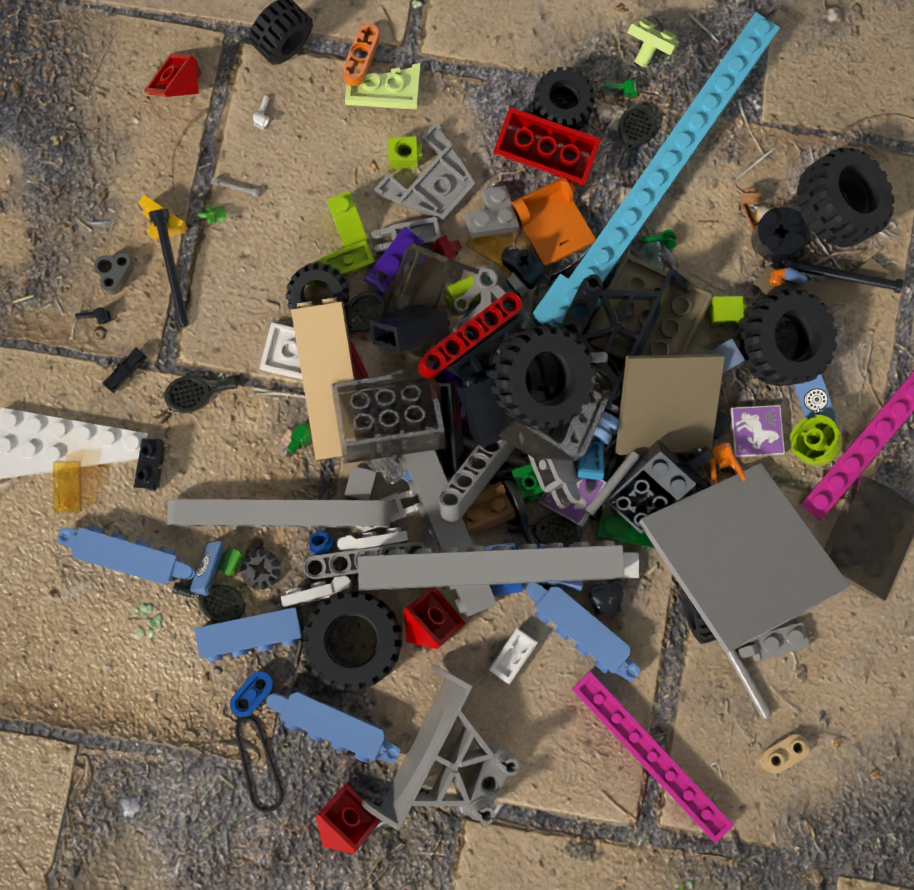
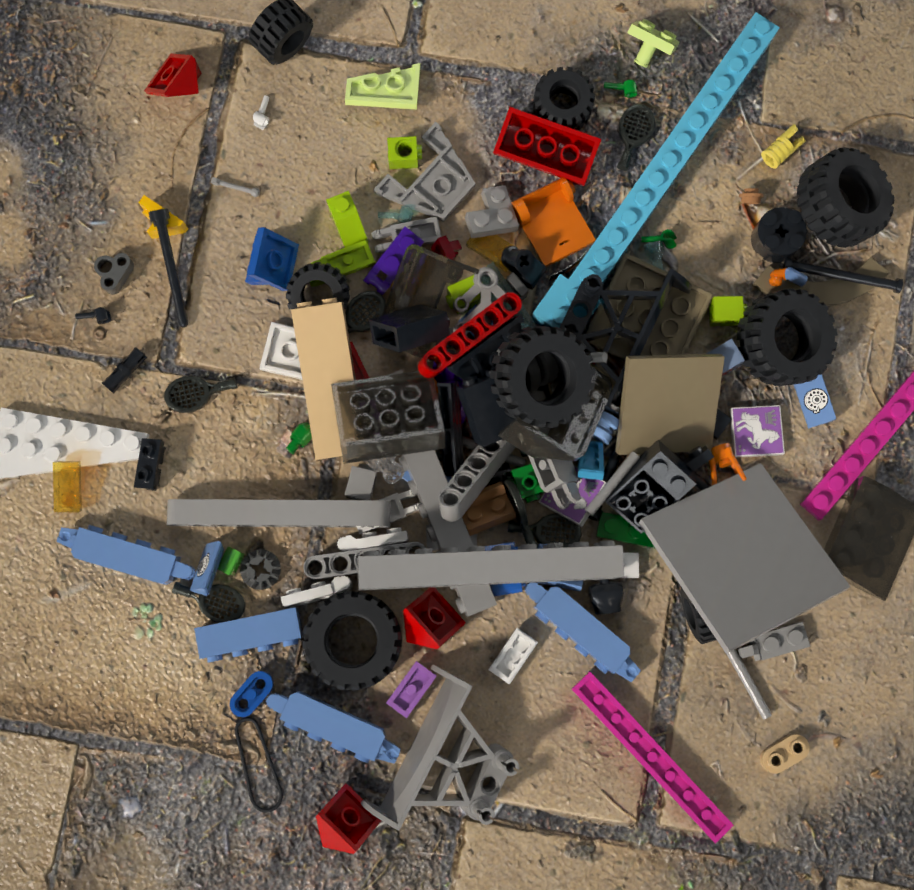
(213, 214): bright green plant -> none
(271, 260): none -> blue bracket
(321, 543): blue plate -> none
(362, 63): orange beam -> none
(404, 215): none -> clear light blue hand
(411, 689): none -> medium lavender plate
(782, 148): none -> light yellow hinge
(816, 440): lime cylinder -> none

